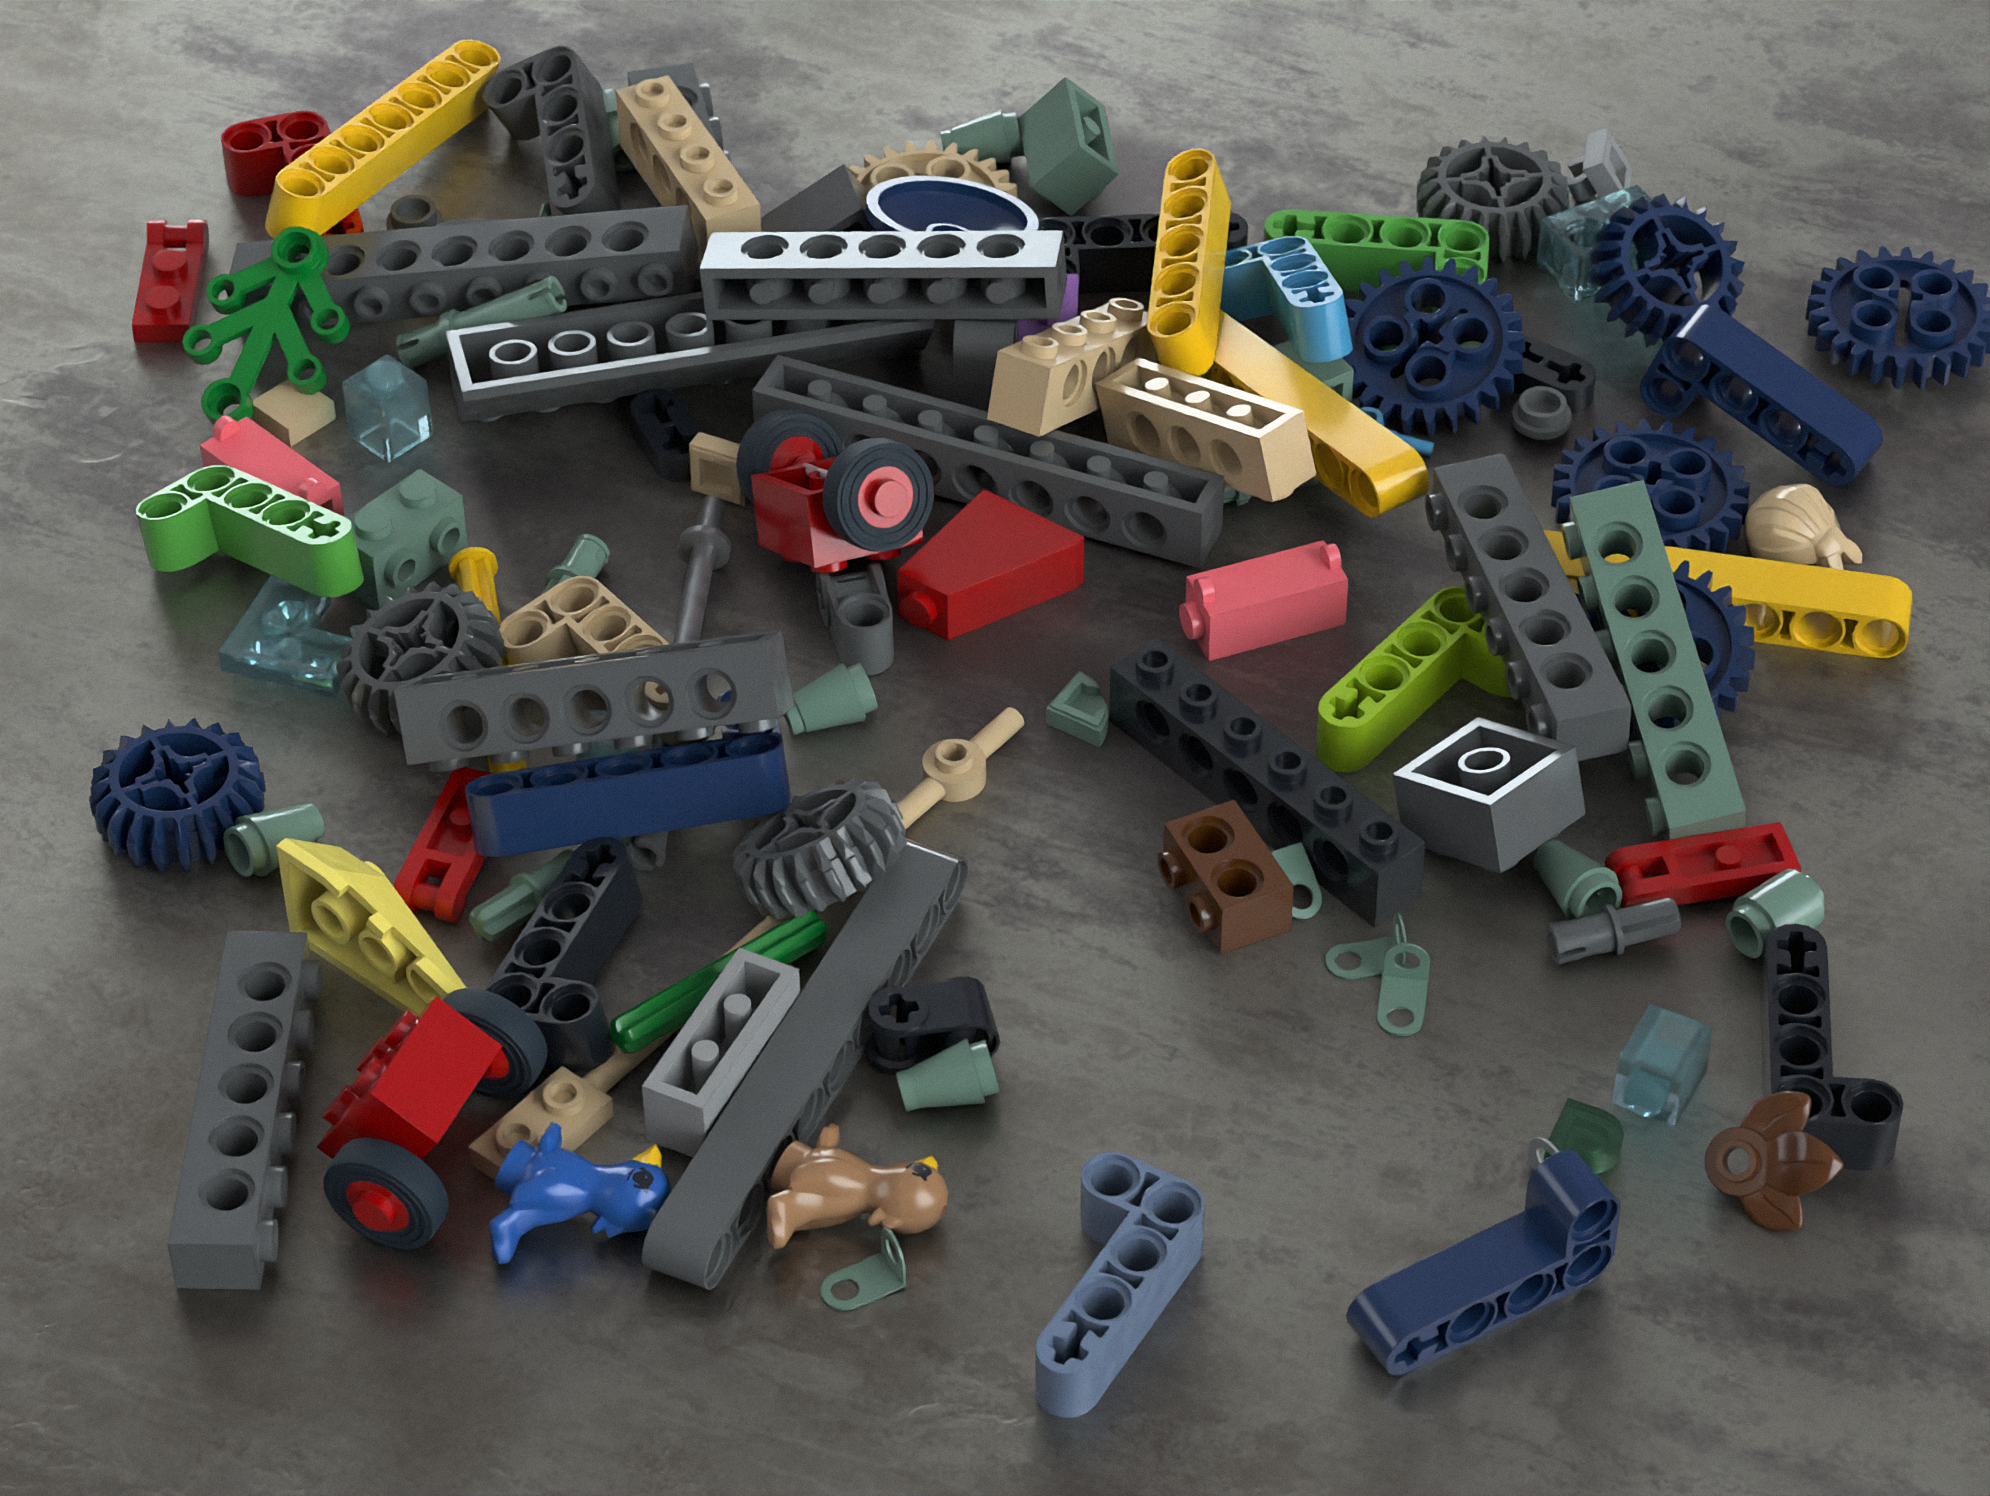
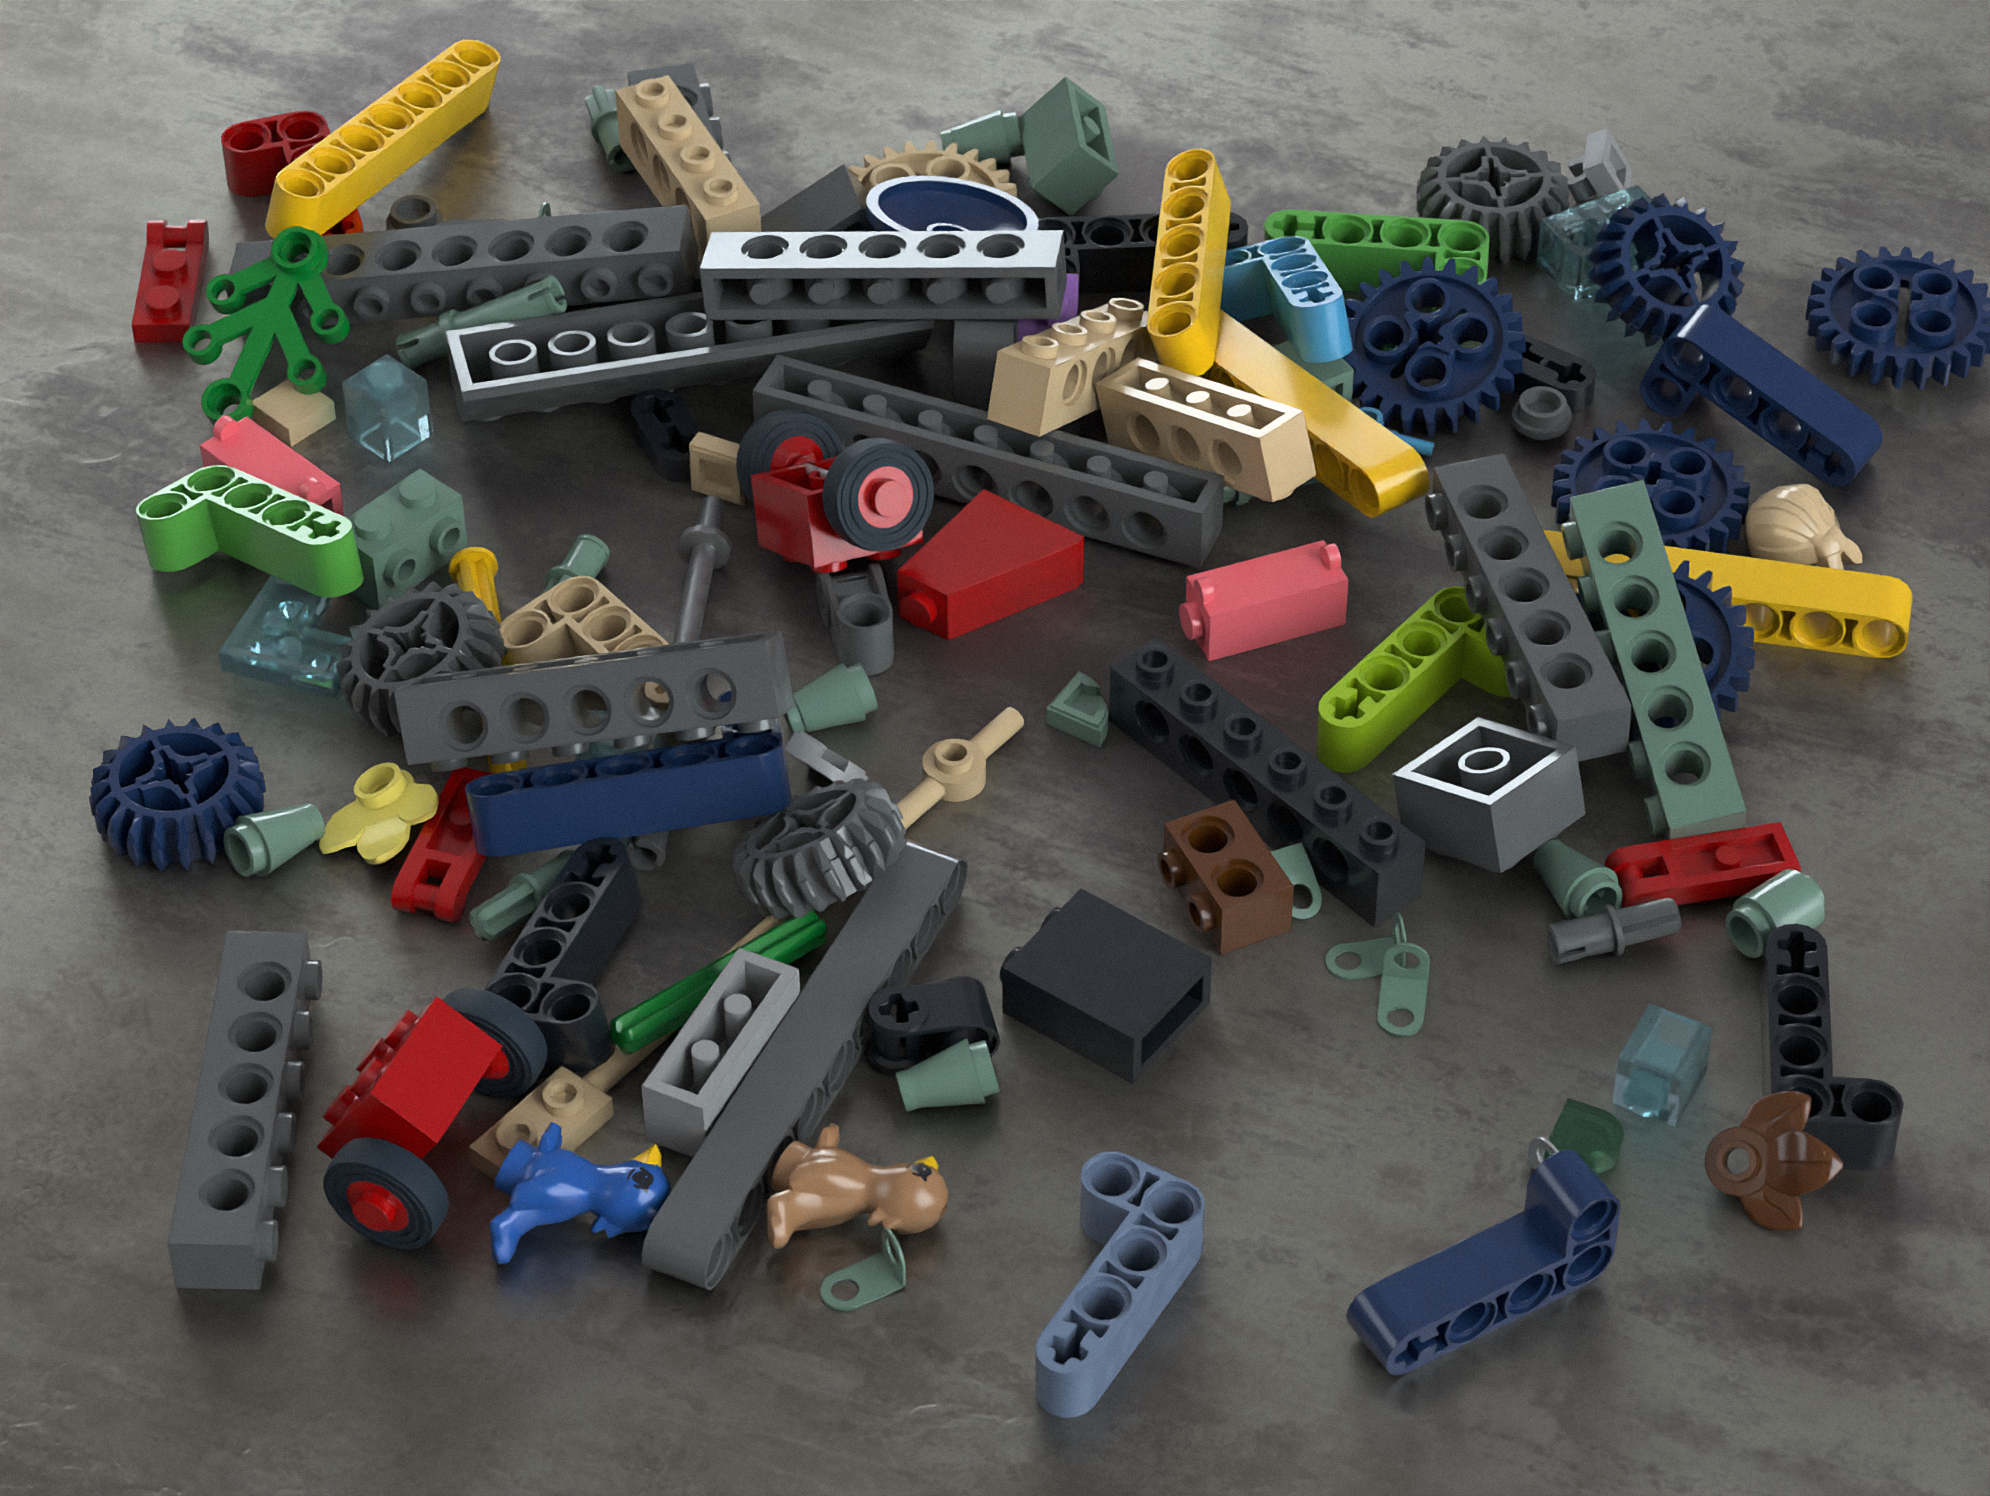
(362, 924): light yellow wedge -> none
(381, 815): none -> light yellow plate
(564, 104): dark grey beam -> none
(822, 759): none -> light grey tile
(1105, 985): none -> black brick

